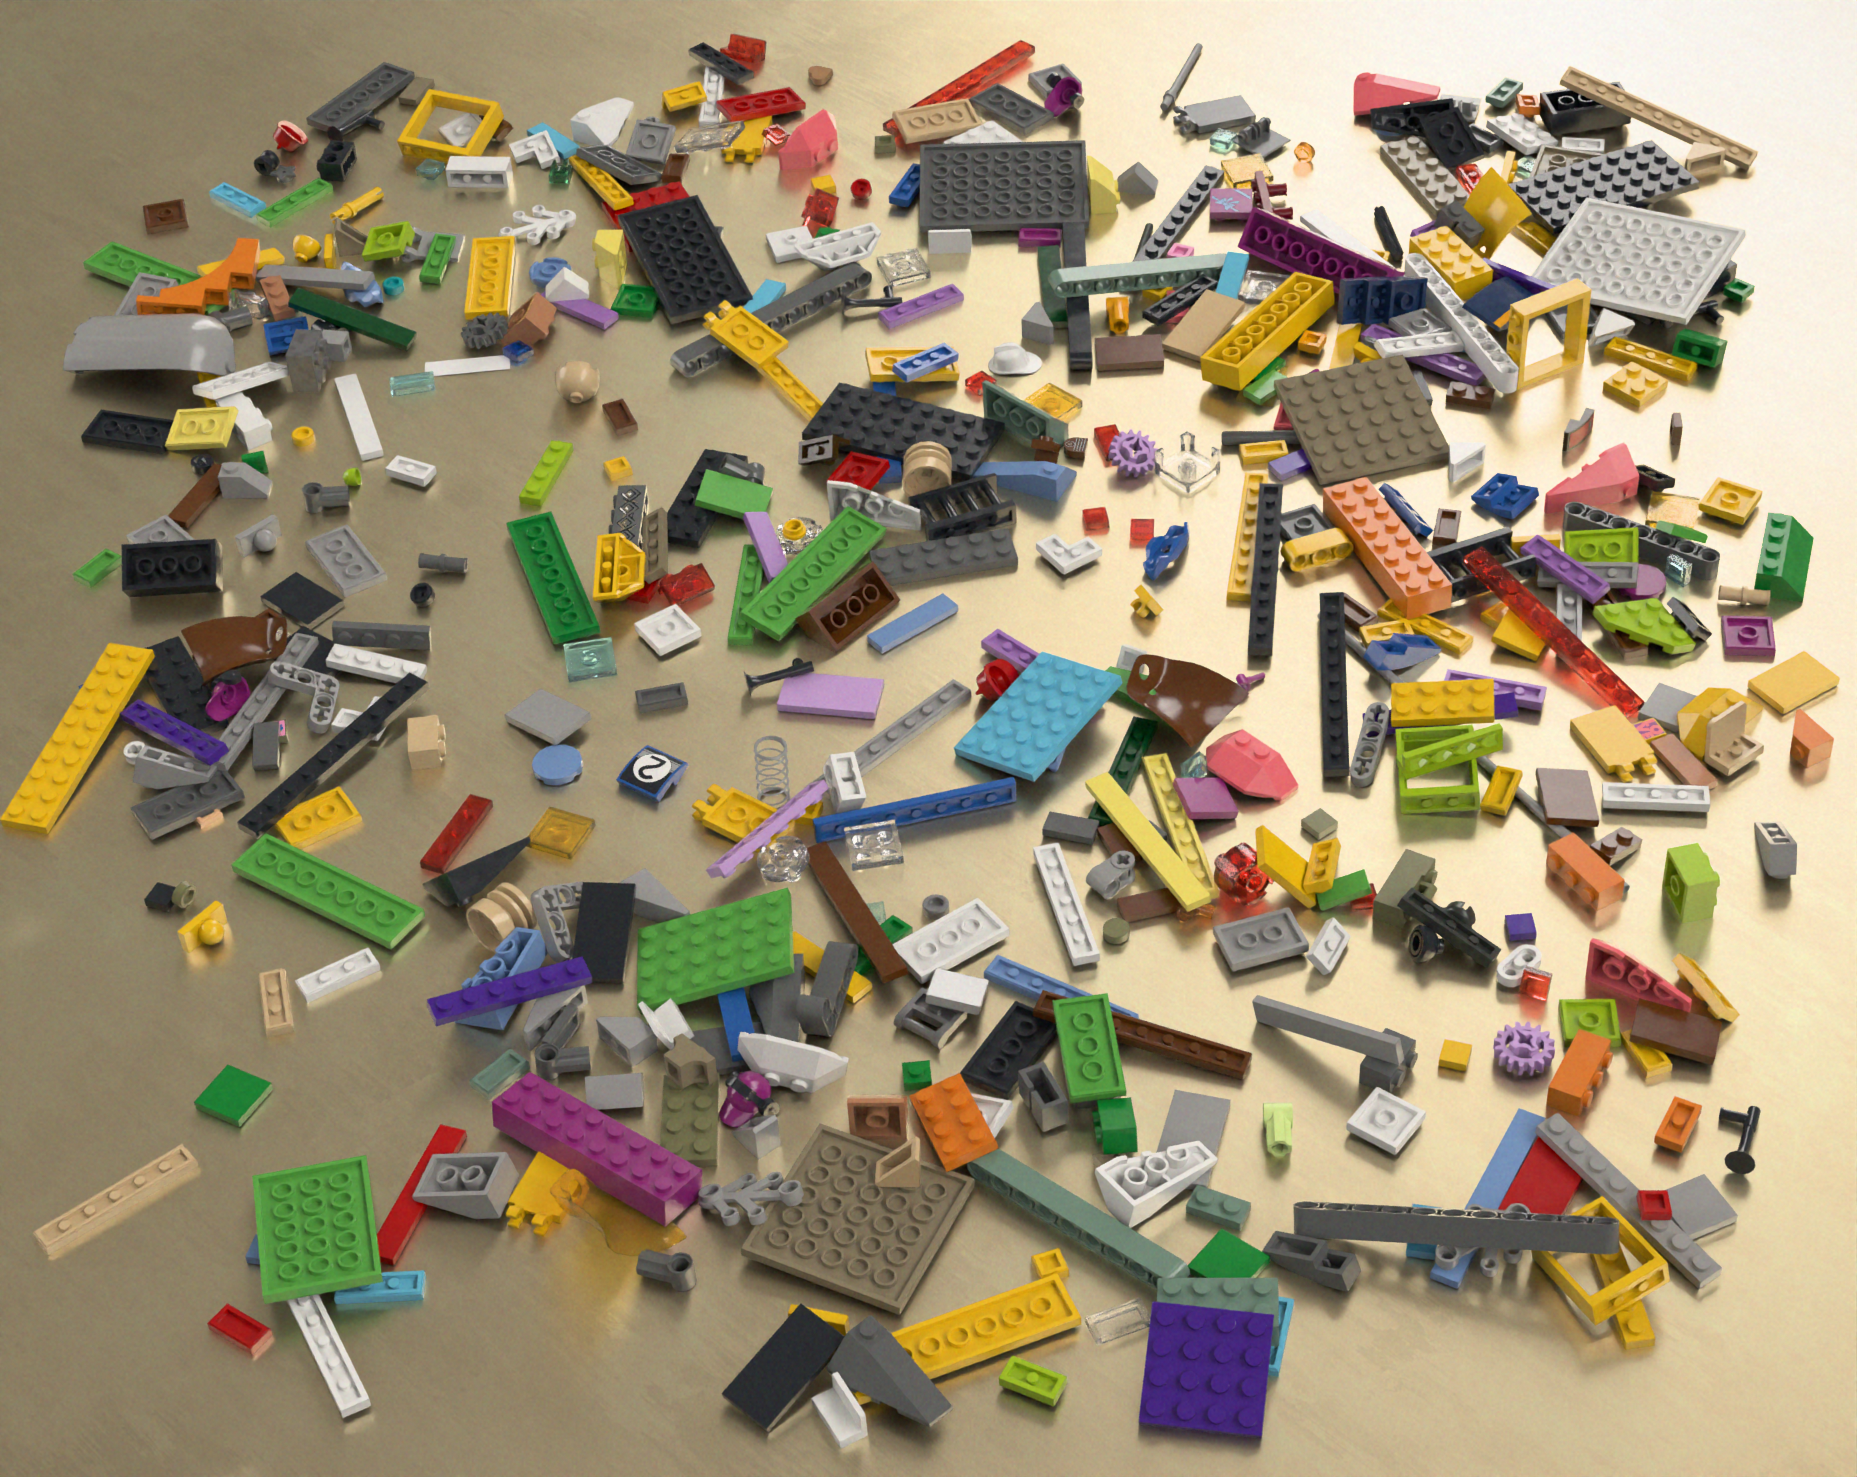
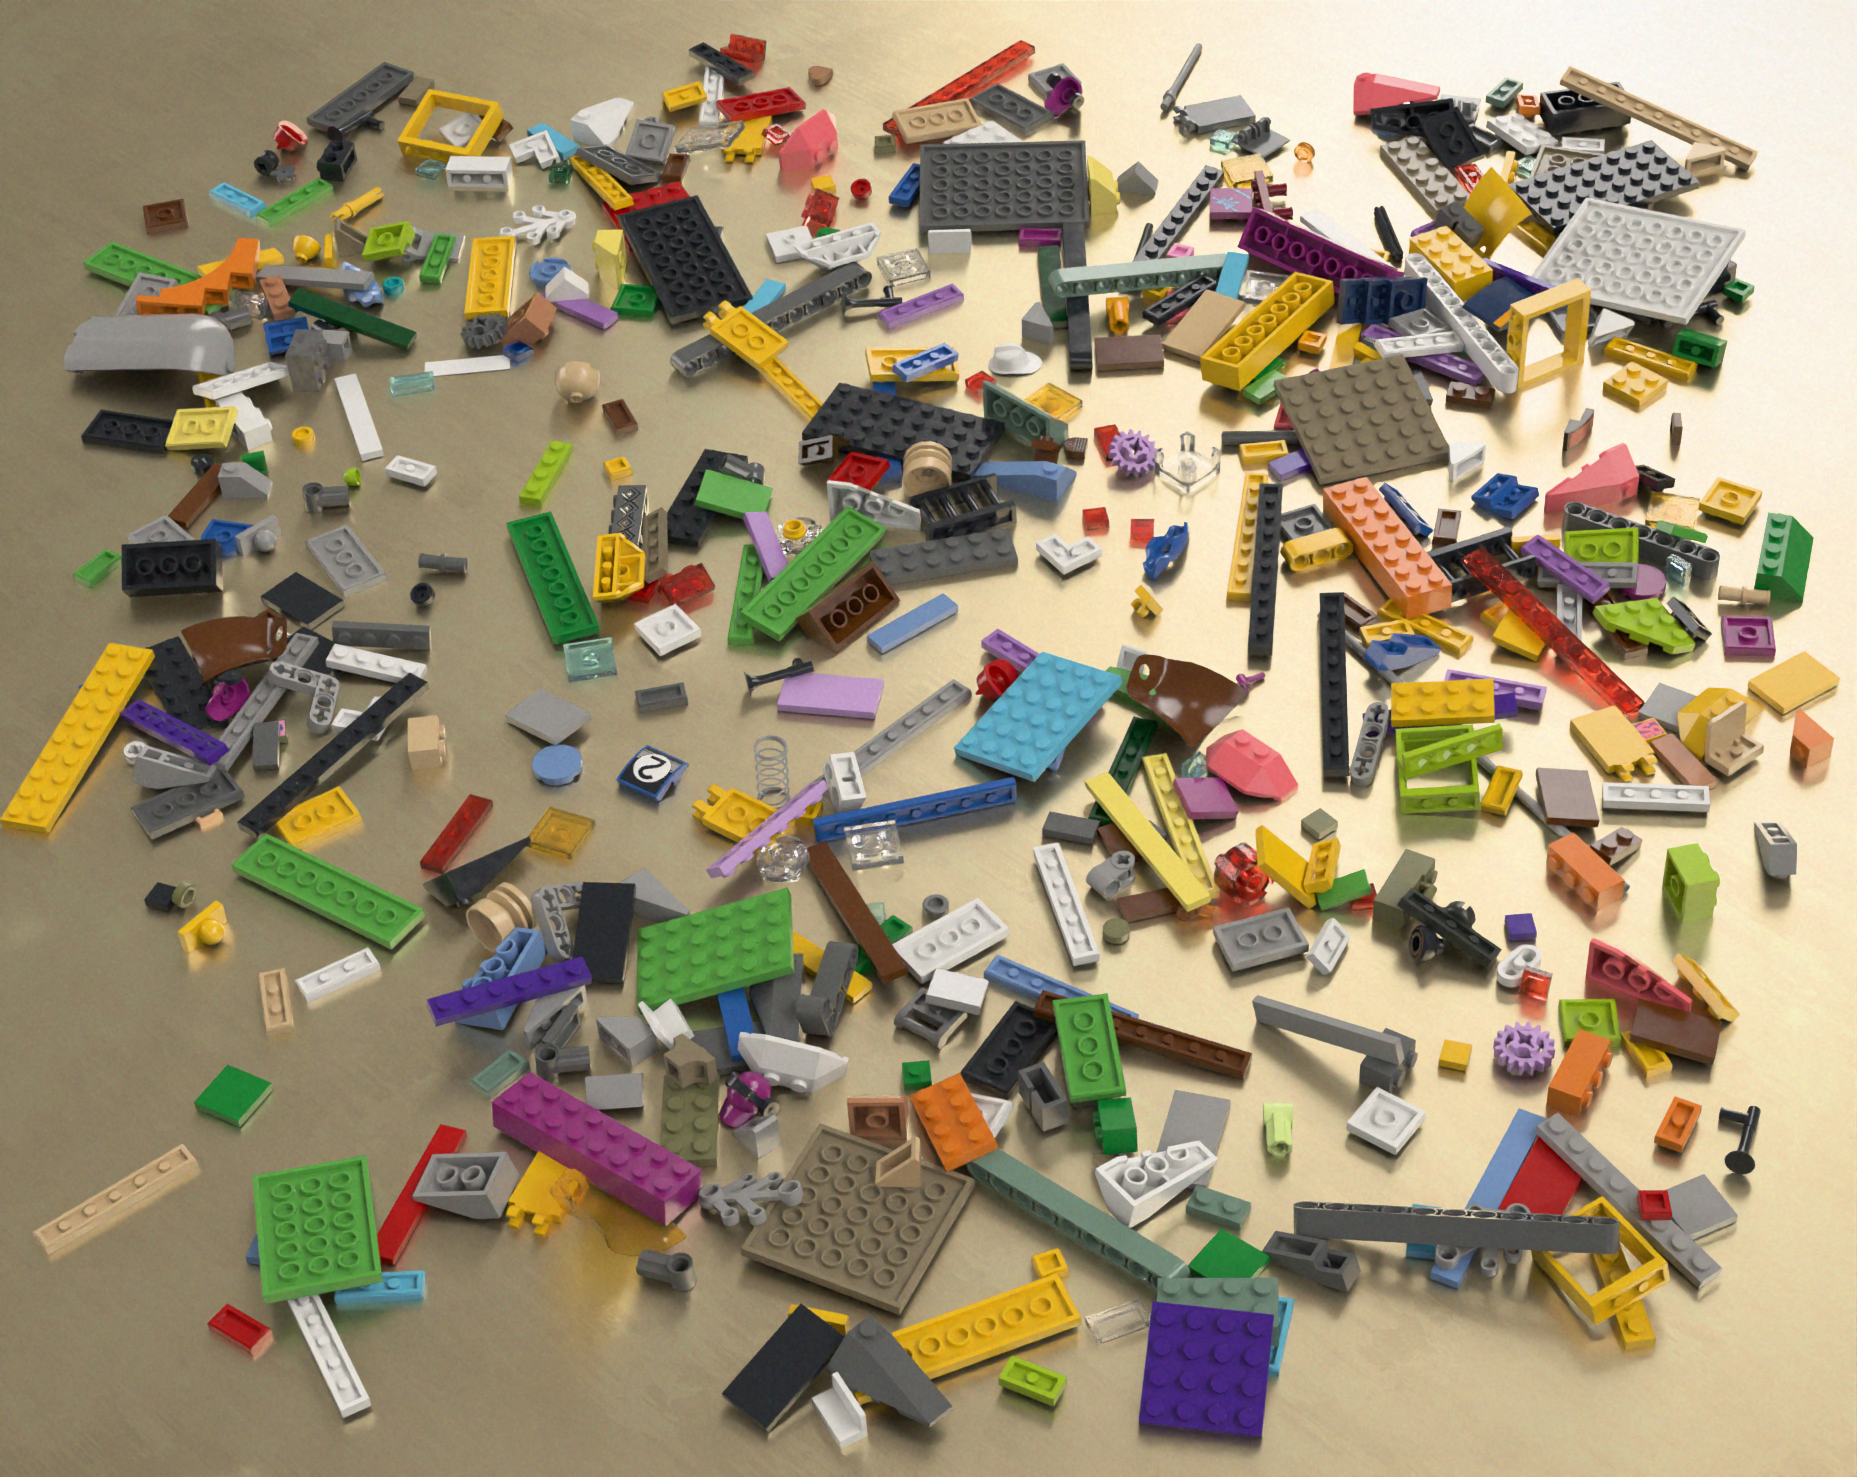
(225, 534): none -> blue tile

